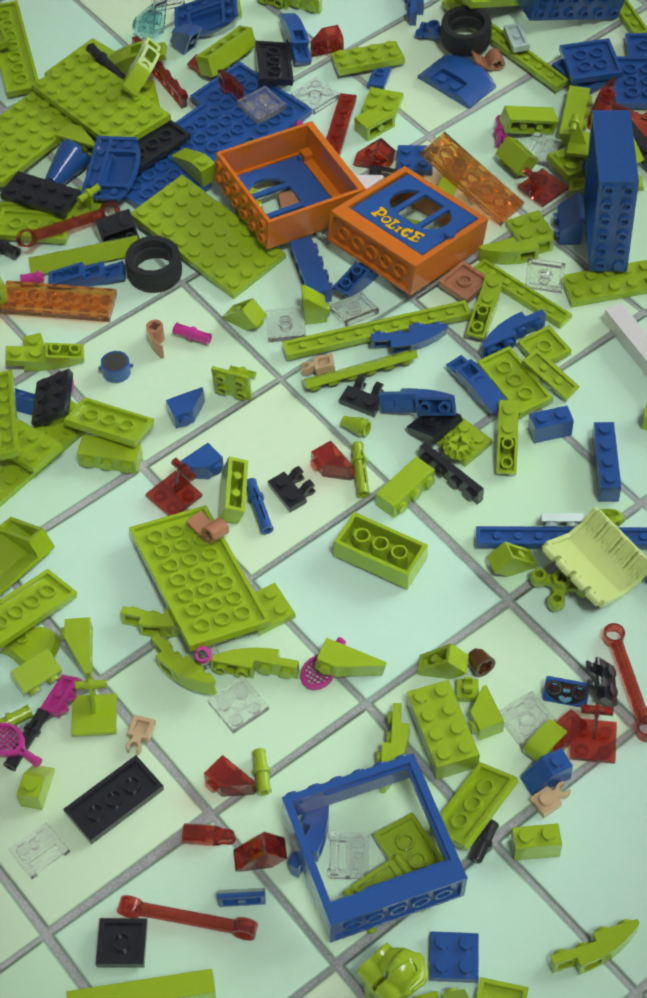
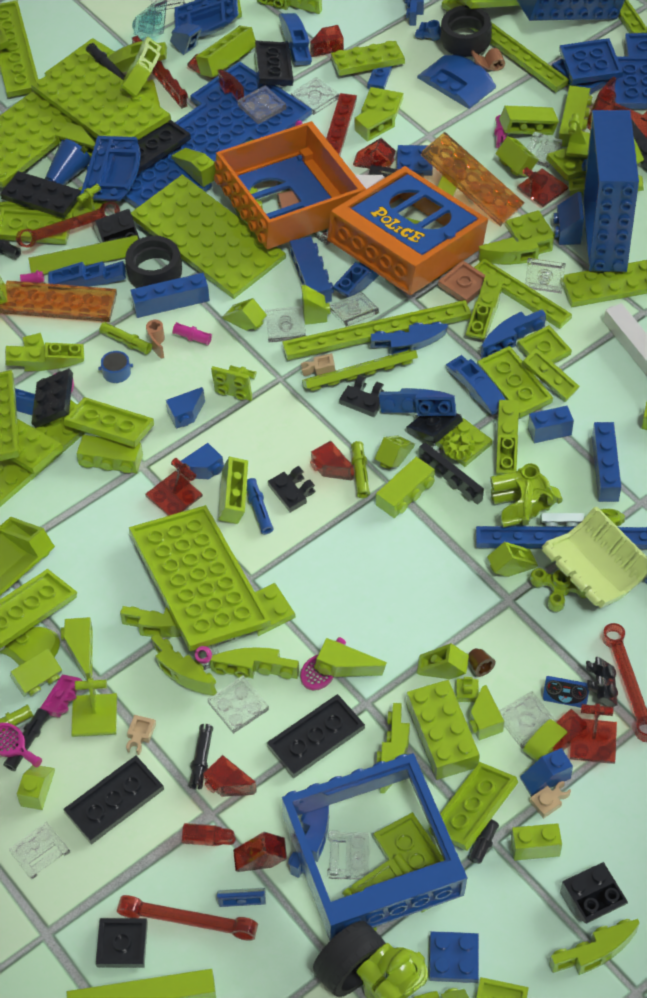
(131, 340): none -> lime pin
(170, 295): none -> blue brick
(199, 764): none -> black pin
(208, 530): nougat panel -> none
(261, 771): lime pin -> none
(315, 735): none -> black plate
(343, 956): none -> black tyre
(358, 425): lime cone -> none
(380, 550): lime brick -> none
(393, 451): none -> lime slope
(516, 37): light aqua plate -> none
(528, 489): none -> lime helmet
(592, 893): none -> black slope

